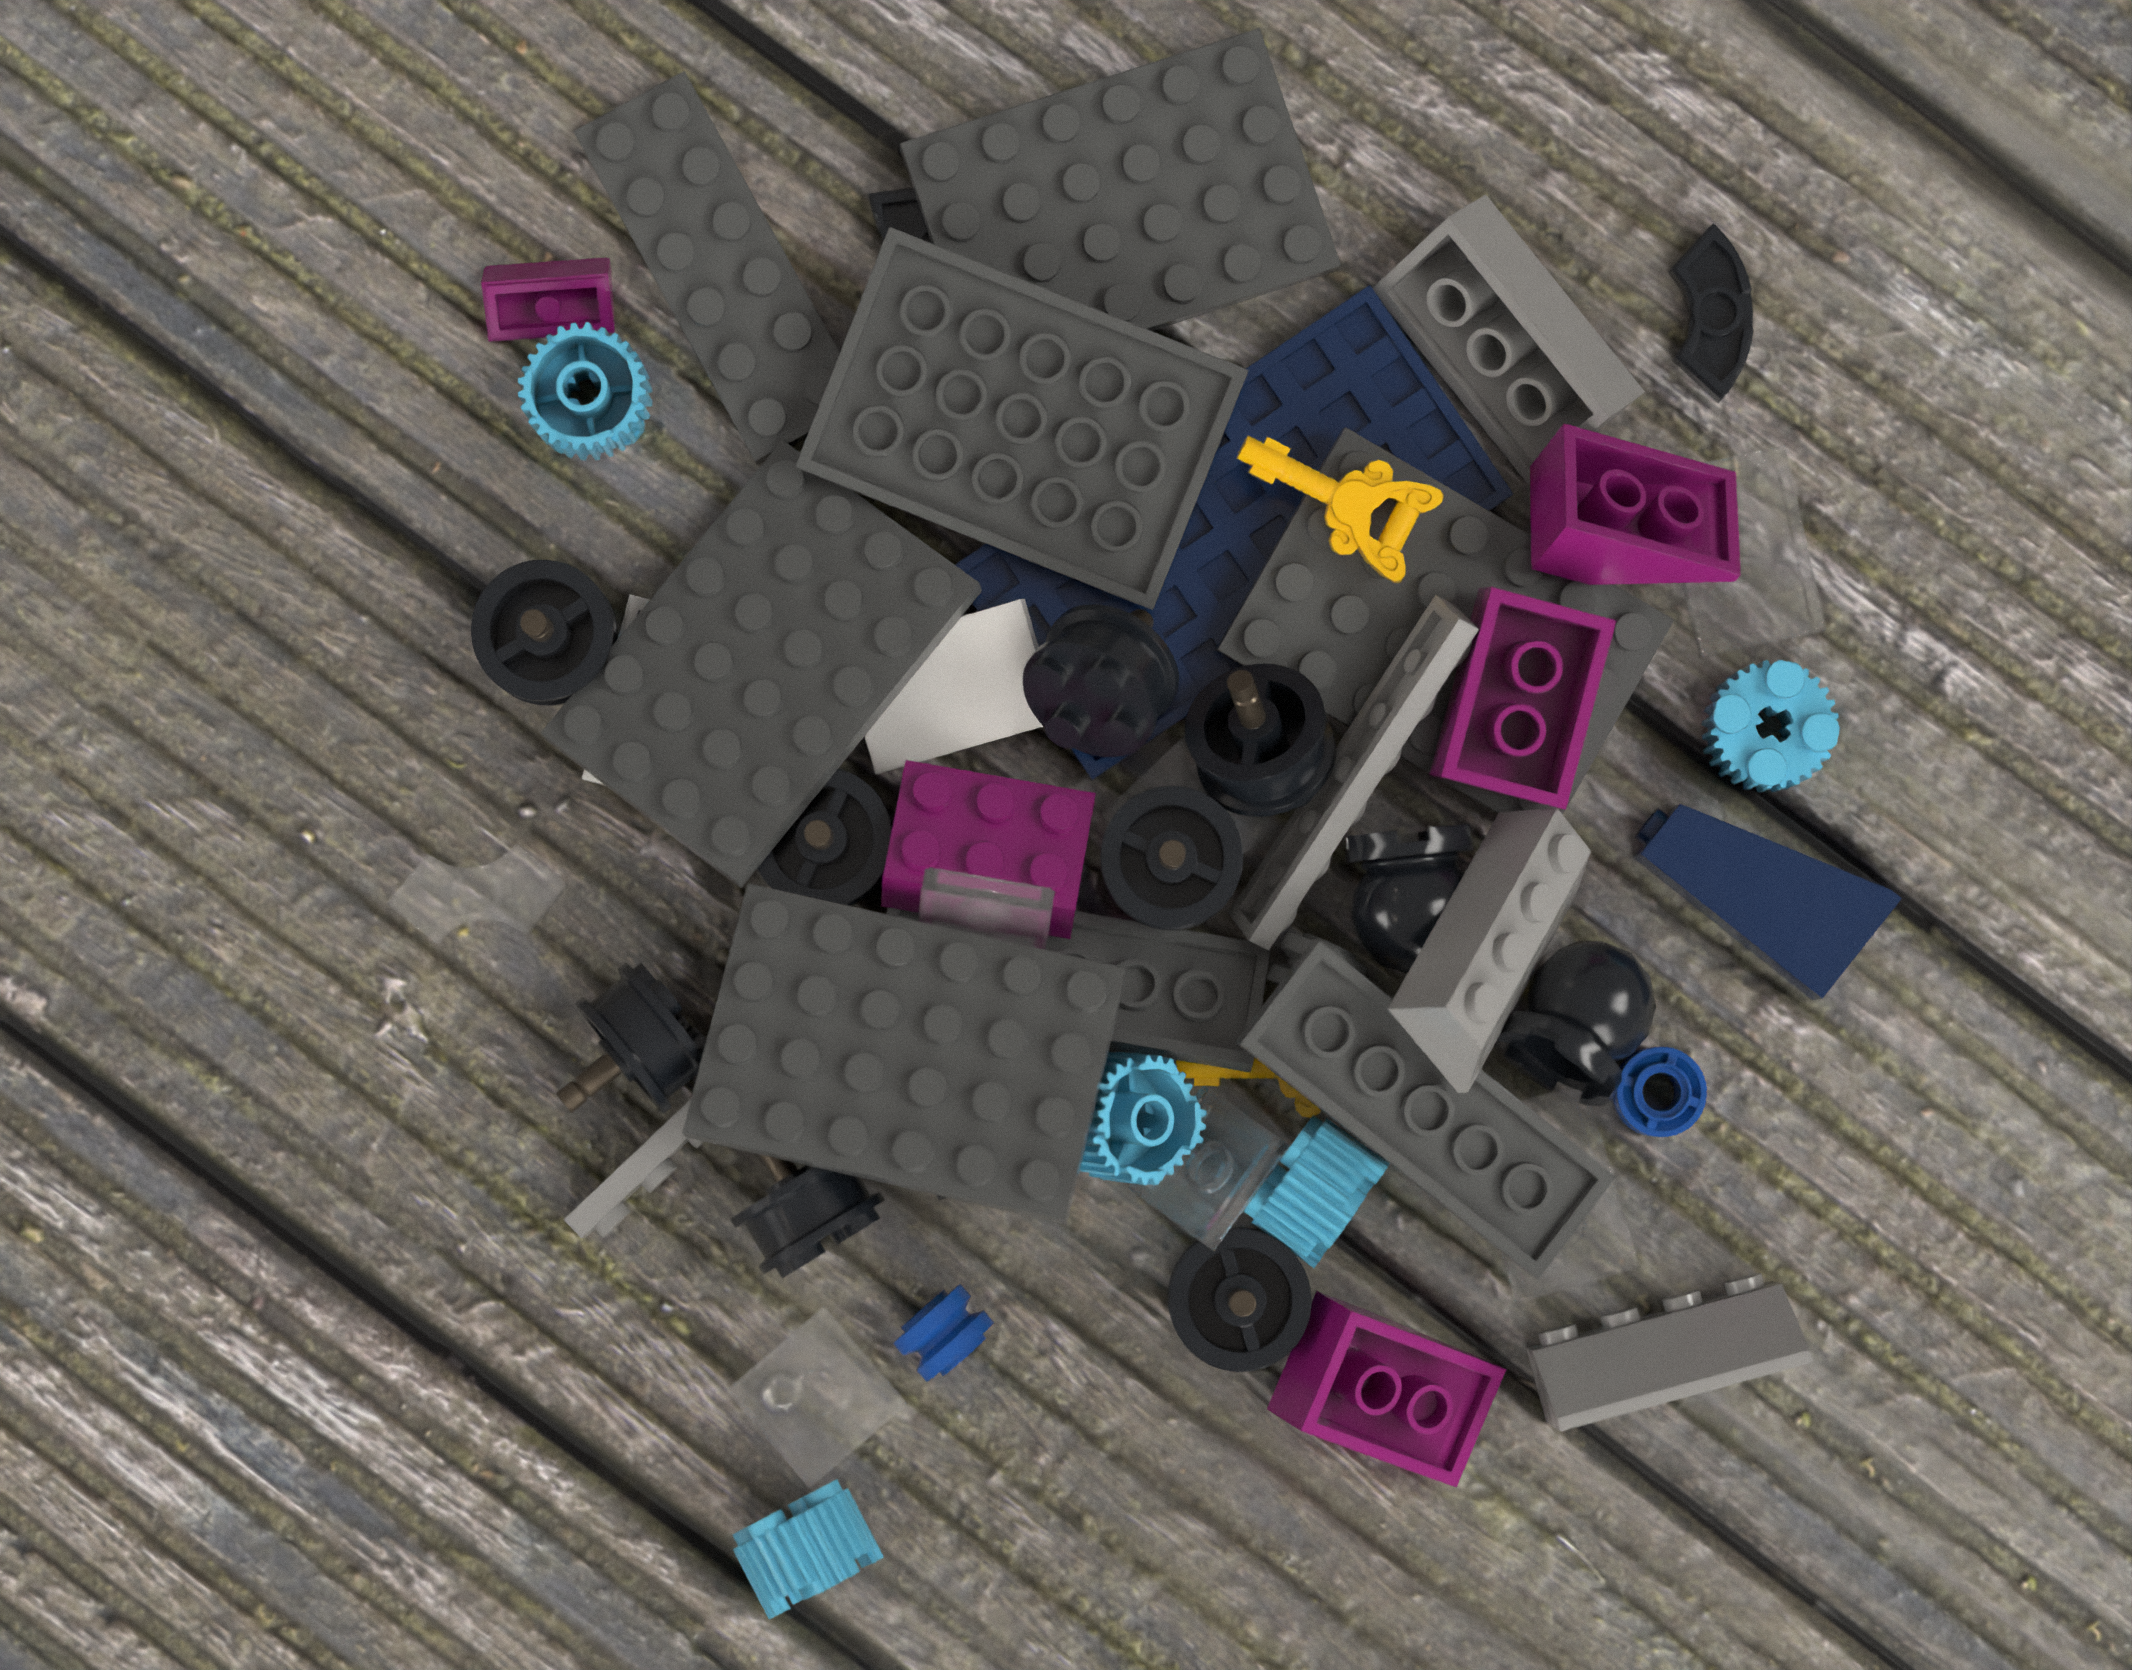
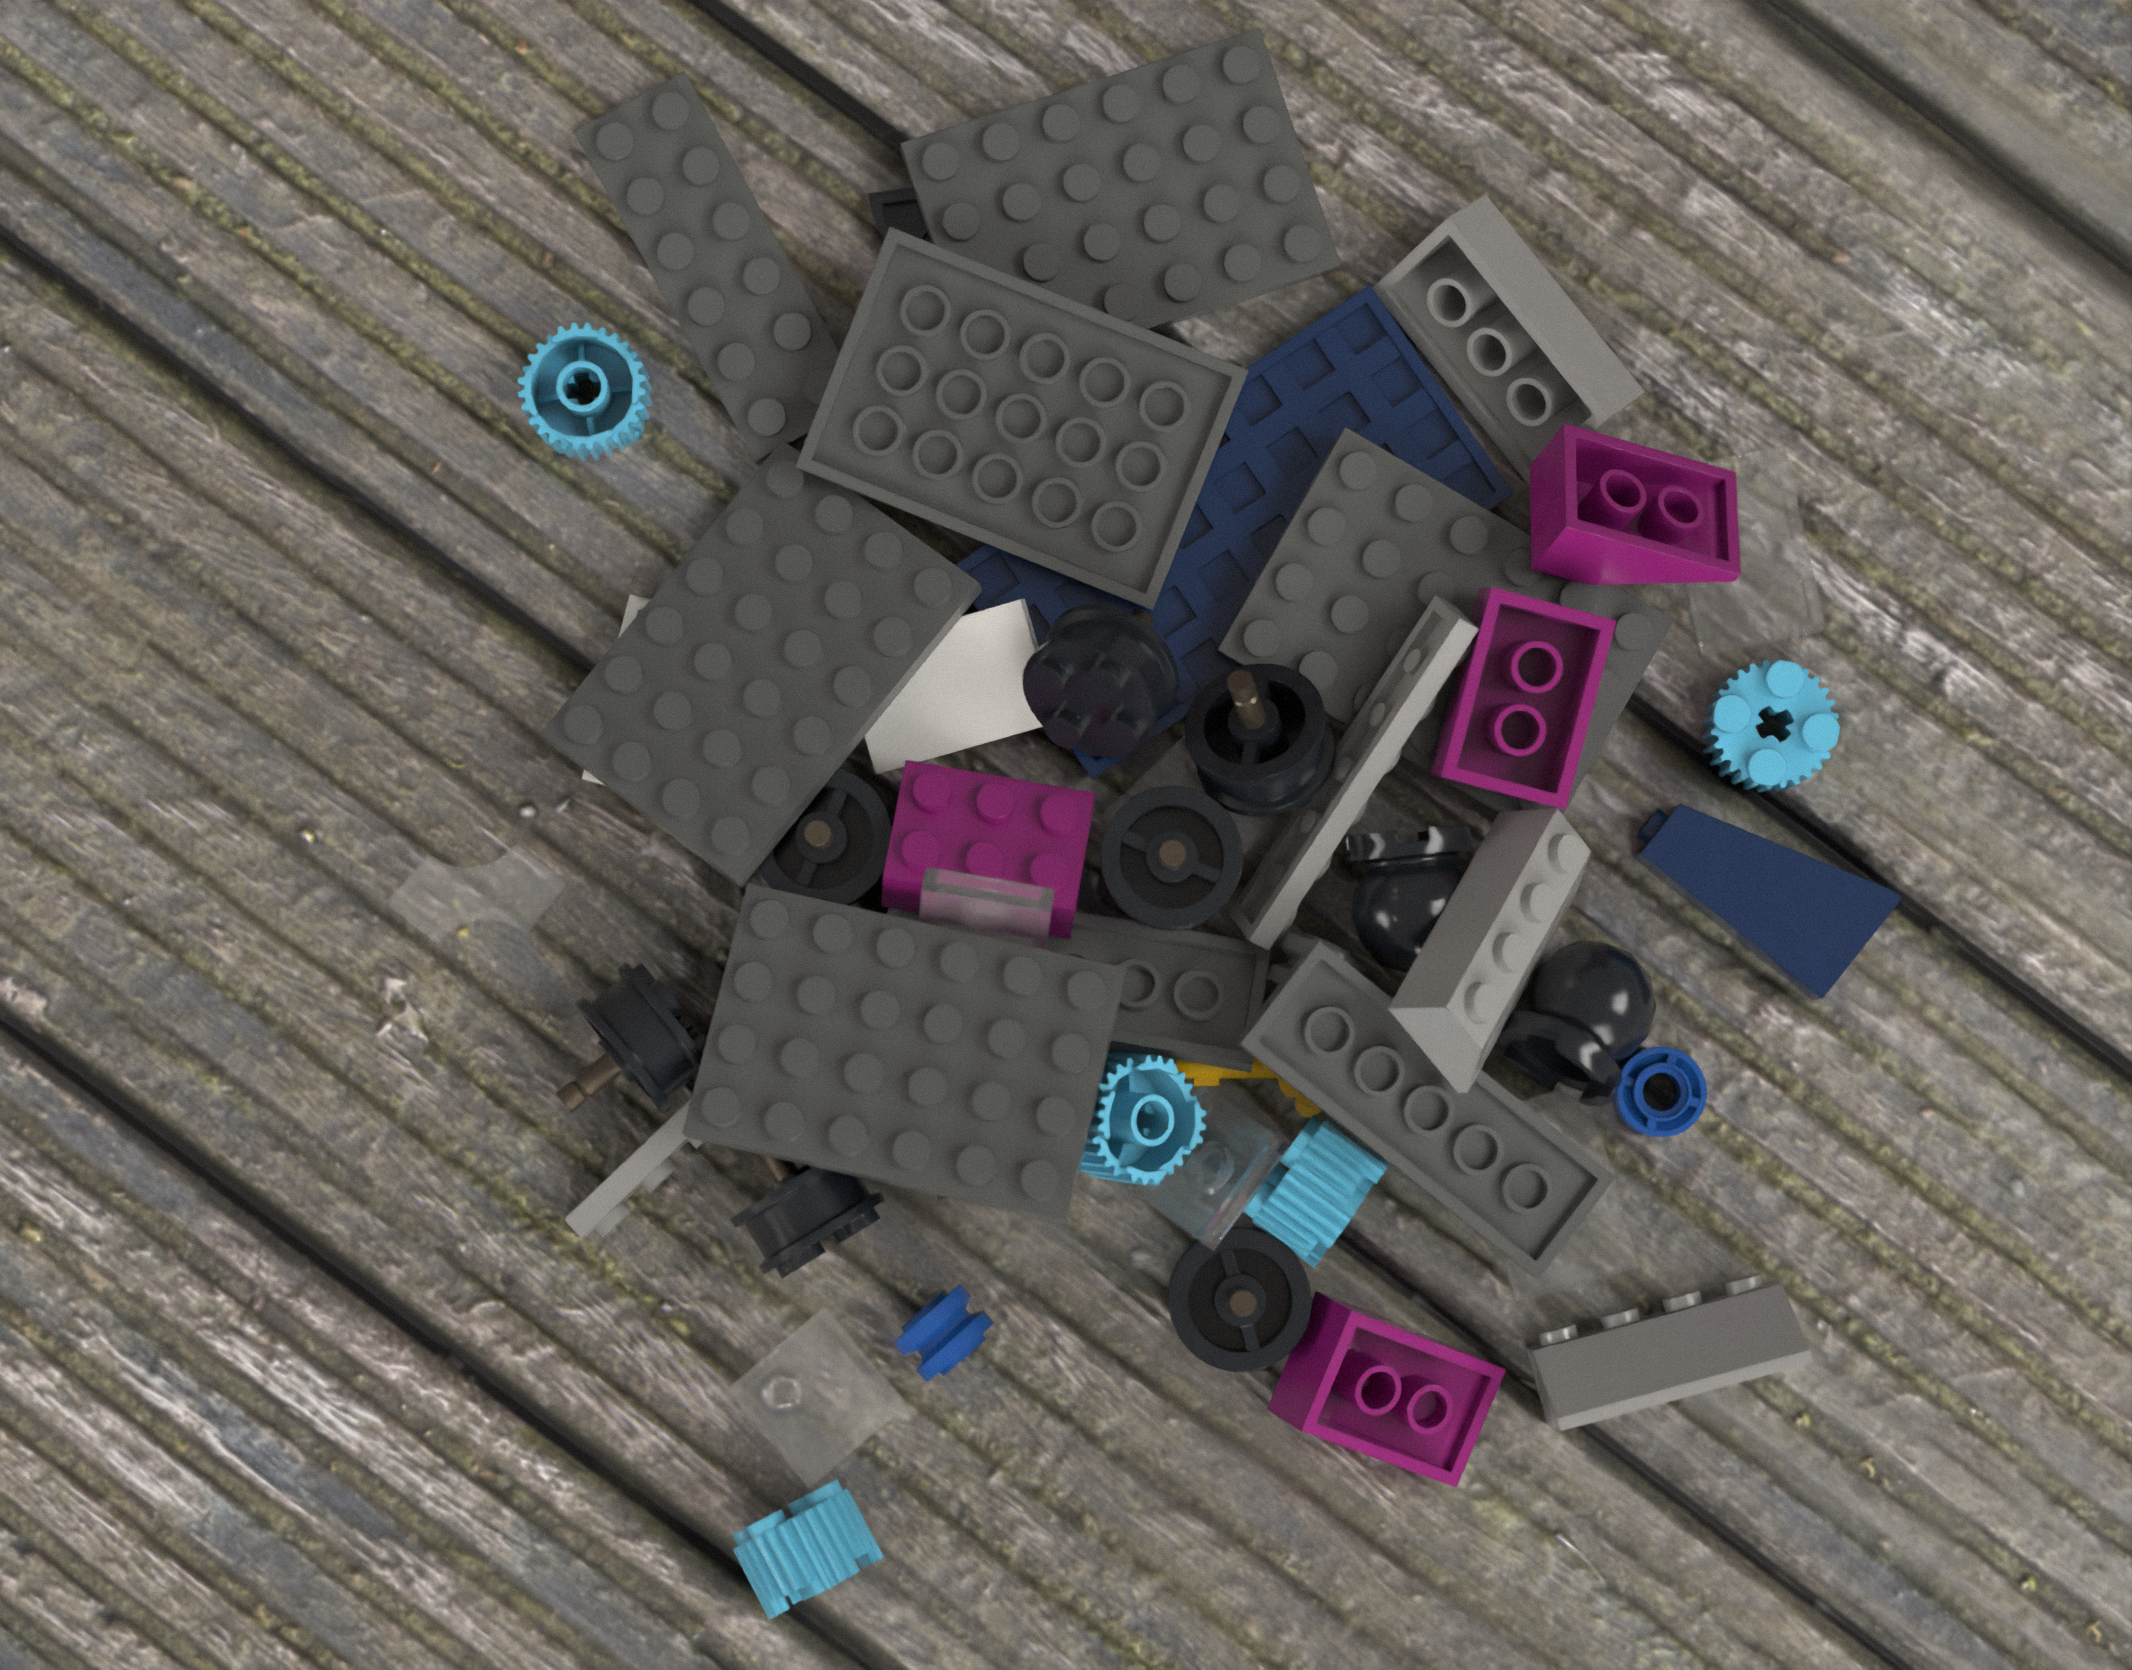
(541, 296): magenta slope -> none
(542, 631): black wheel -> none
(1350, 502): yellow piece -> none
(1718, 313): black tile -> none

